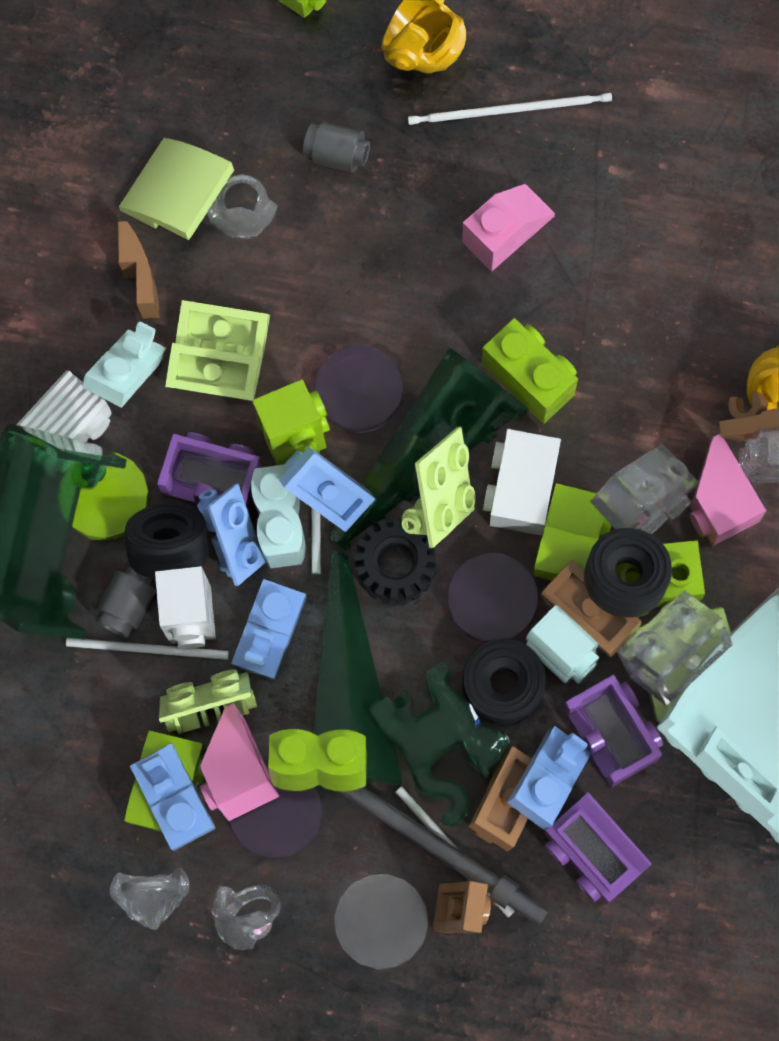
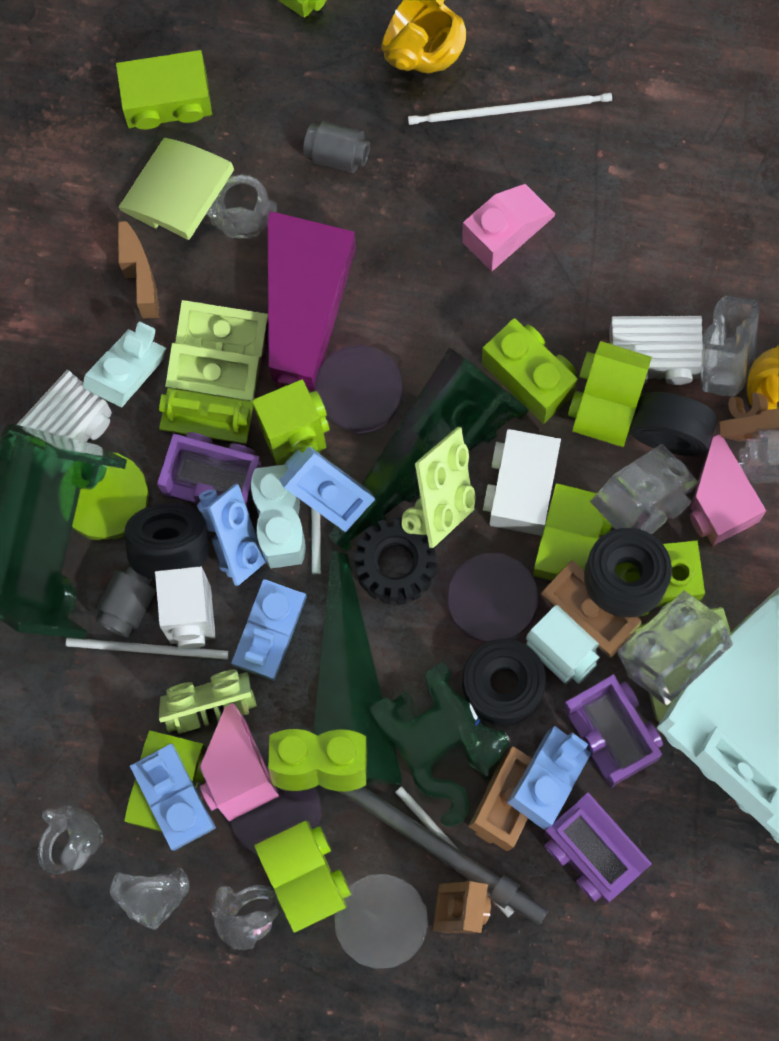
(83, 841): none -> clear piece
(164, 89): none -> lime brick
(206, 414): none -> lime hinge
(302, 875): none -> lime brick
(304, 293): none -> magenta slope
(611, 393): none -> lime brick
(669, 340): none -> white brick
(675, 422): none -> black tyre
(729, 346): none -> clear brick

